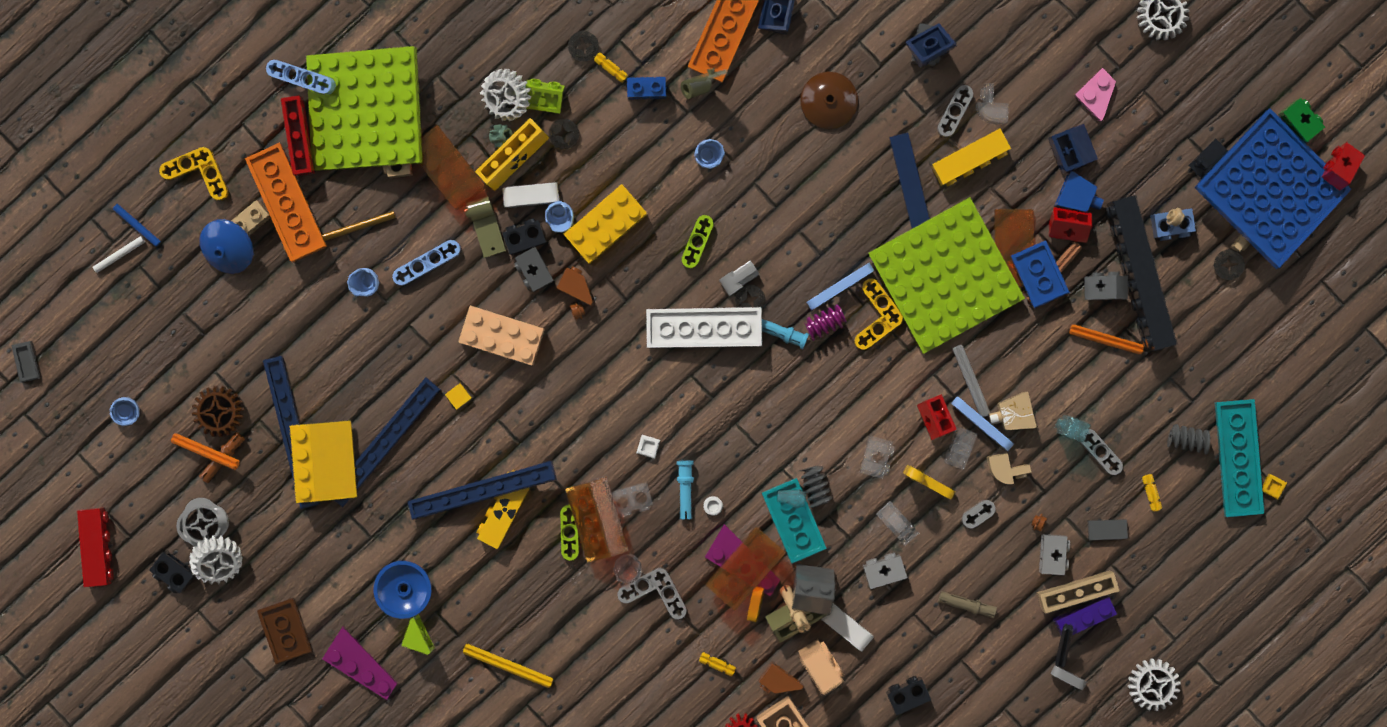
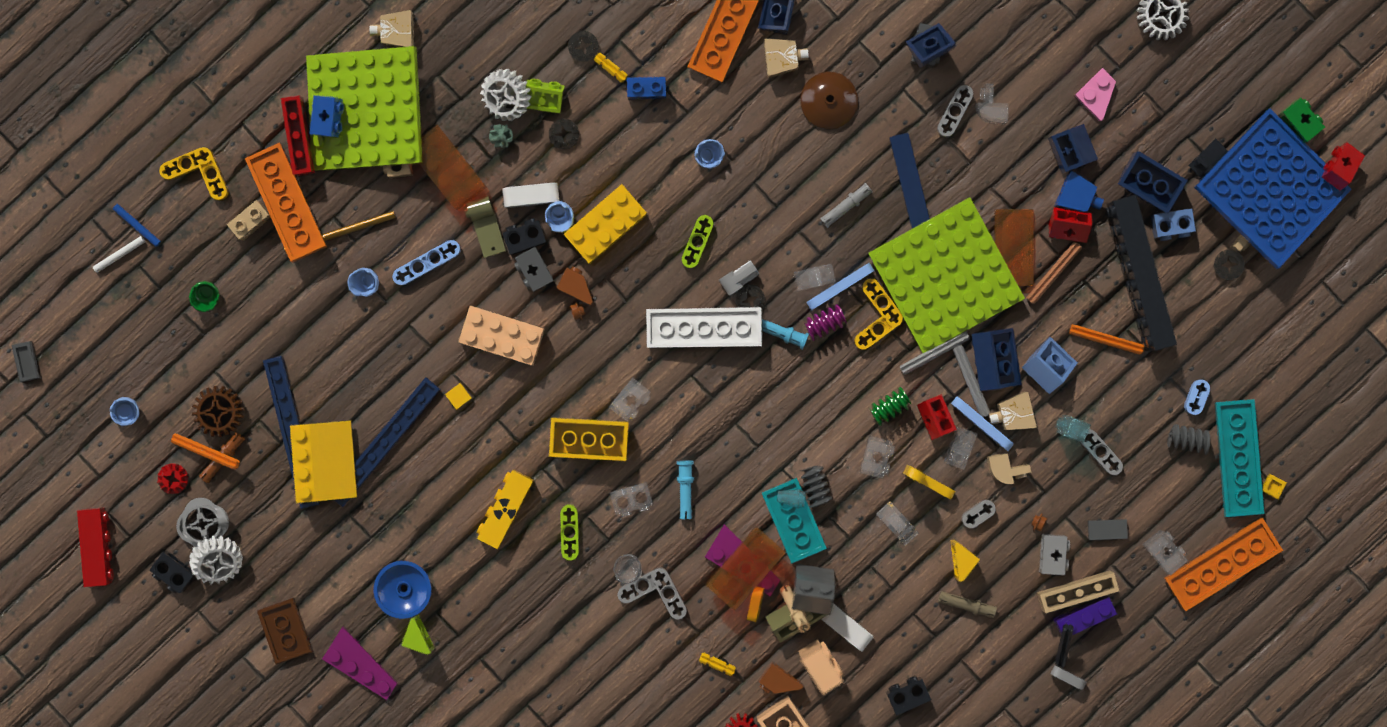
(180, 474): none -> red gear
(204, 296): none -> green hair
(226, 246): blue dish -> none
(300, 77): light blue beam -> none
(320, 123): none -> blue brick
(395, 29): none -> tan torso
(482, 490): dark blue tile -> none
(507, 665): yellow axle -> none
(512, 154): yellow brick -> none
(588, 439): none -> yellow brick
(596, 519): clear orange brick -> none
(634, 388): none -> clear brick
(648, 446): white tile -> none
(699, 84): olive door -> none
(713, 505): white tile -> none
(782, 56): none -> tan torso
(814, 277): none -> clear brick
(846, 205): none -> light grey pin
(890, 406): none -> green piece
(895, 573): light grey brick -> none
(933, 353): none -> light grey axle
(963, 560): none -> yellow slope
(973, 155): yellow brick -> none
(996, 359): none -> dark blue slope
(1039, 274): blue tile -> none
(1049, 365): none -> medium blue slope
(1106, 287): dark grey brick -> none
(1151, 181): none -> dark blue slope
(1152, 492): yellow axle -> none
(1155, 546): none -> clear brick
(1161, 699): white gear -> none
(1175, 217): tan plate -> none
(1201, 399): none -> light blue beam
(1223, 564): none -> orange plate

